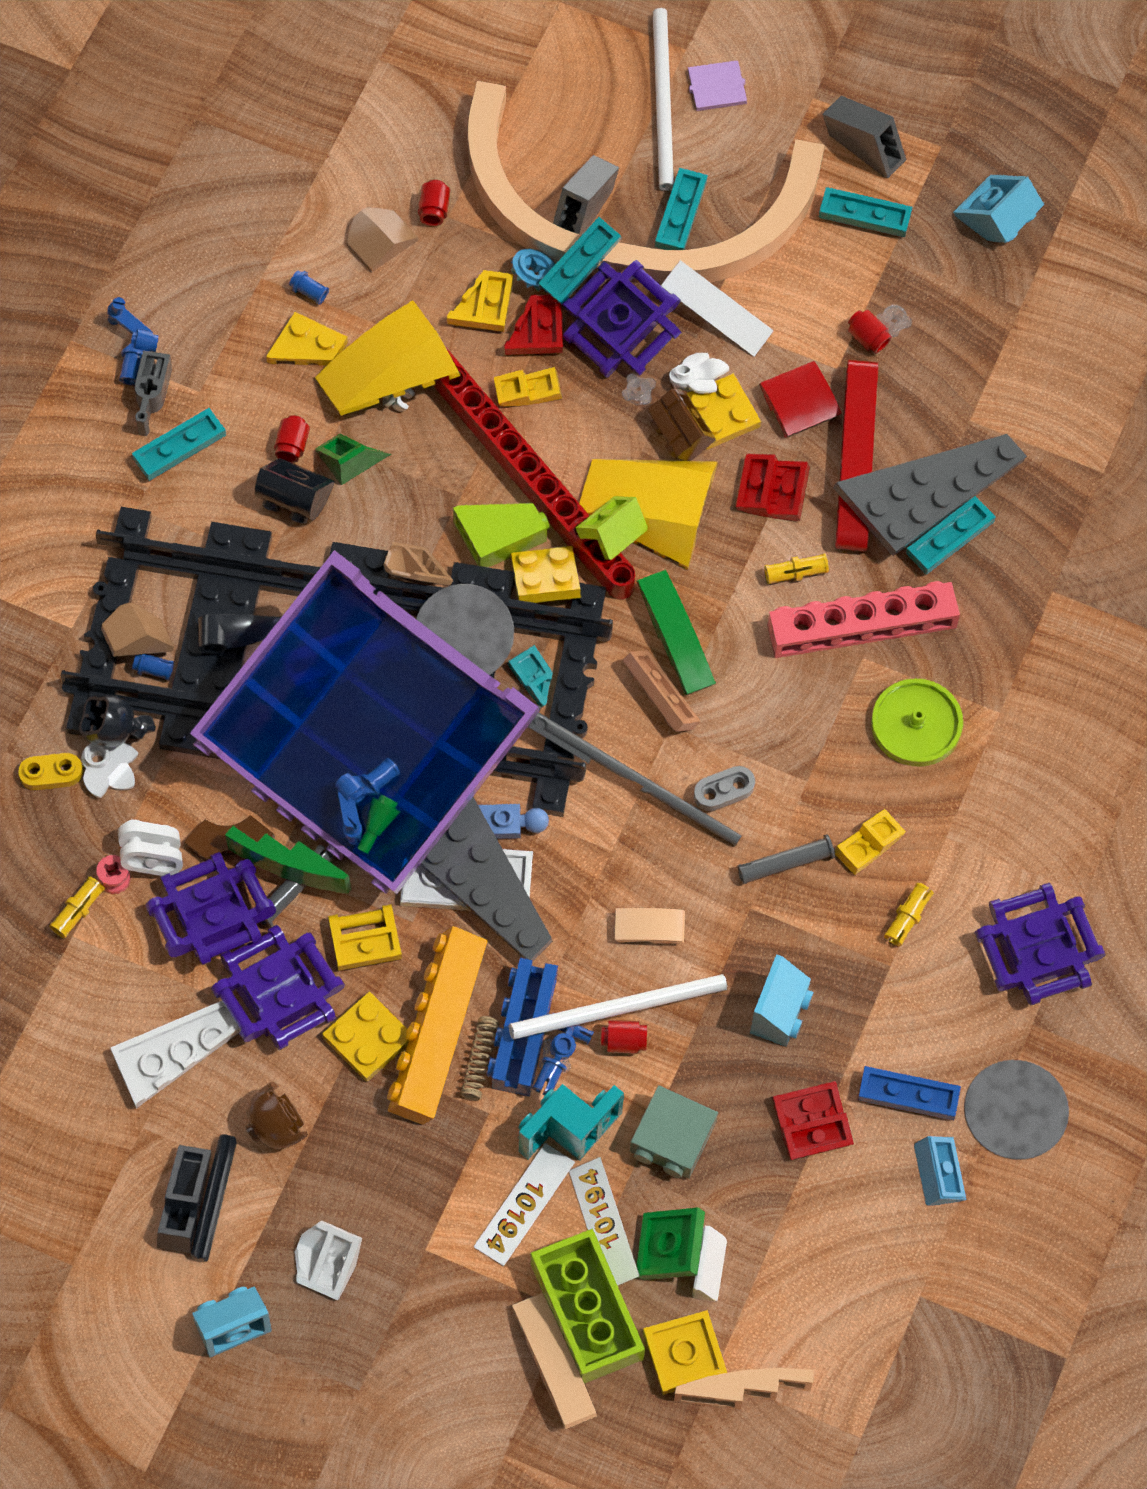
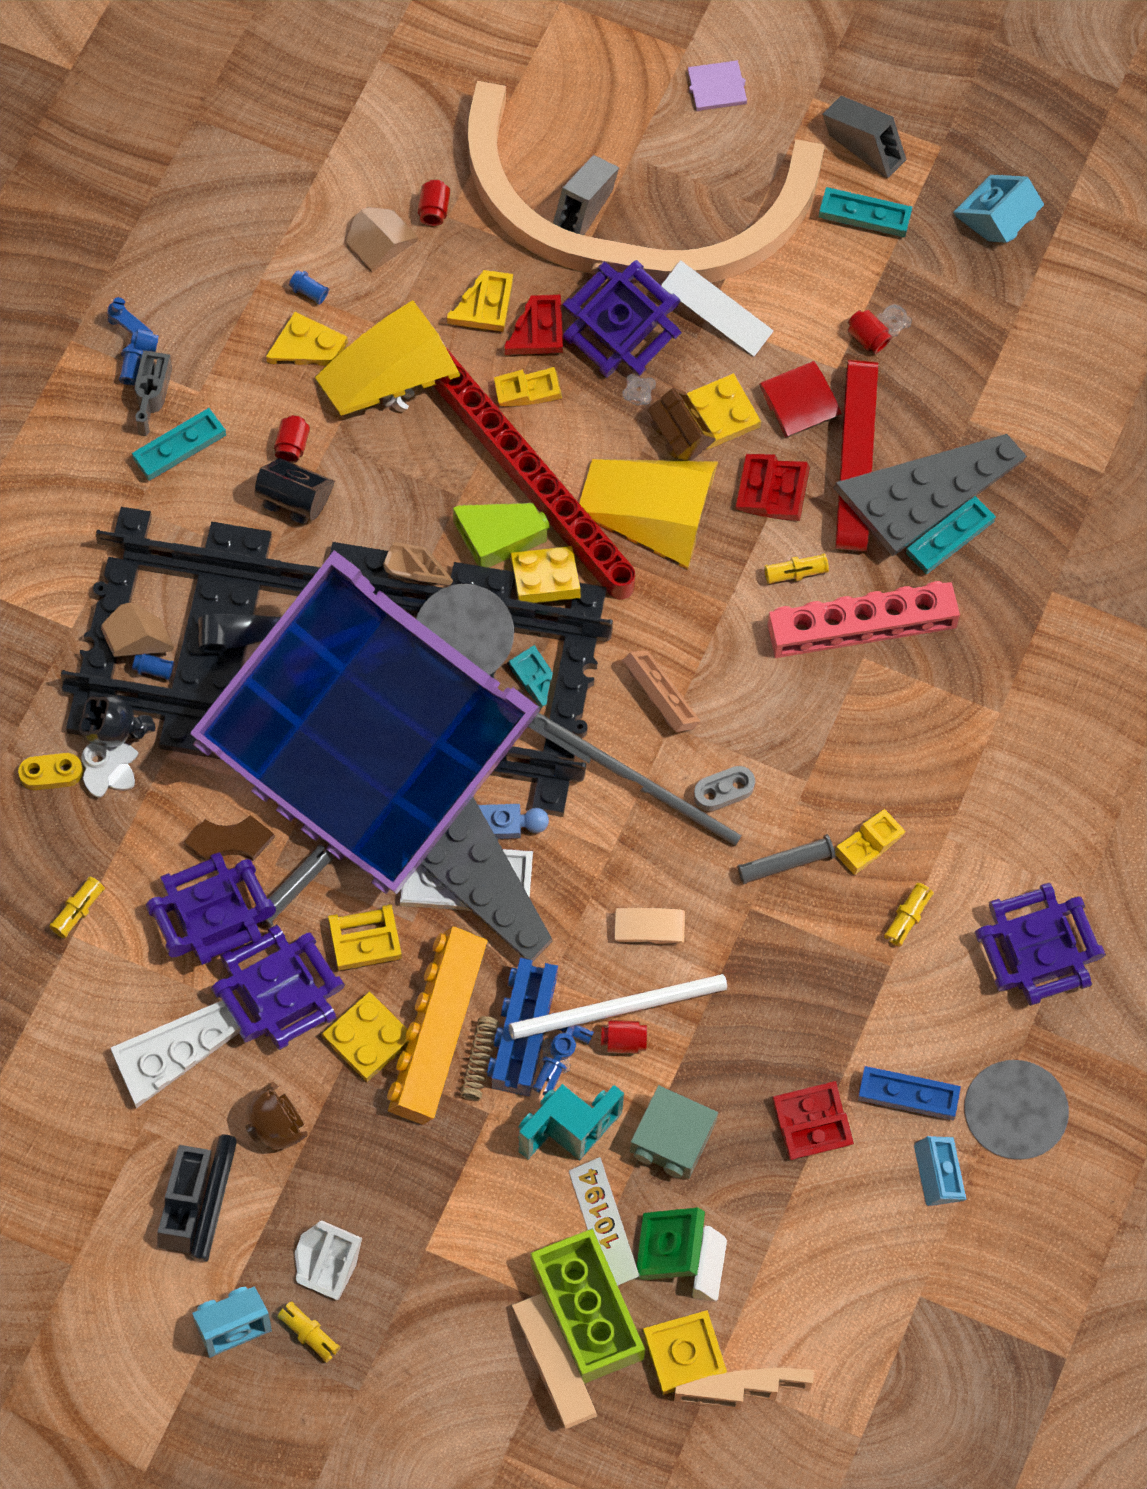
(115, 881): coral wheel -> none
(150, 848): white brick -> none
(297, 864): green slope -> none
(309, 1332): none -> yellow pin
(348, 457): green slope -> none
(354, 789): blue pin -> none
(380, 815): green cone -> none
(524, 1204): white sticker -> none
(537, 261): dark azure gear -> none
(580, 260): teal plate -> none
(614, 525): lime panel -> none
(663, 100): white piece -> none
(676, 632): green slope -> none
(681, 210): teal plate -> none
(698, 373): white plate -> none
(781, 1003): medium azure slope -> none
(917, 722): lime piece -> none

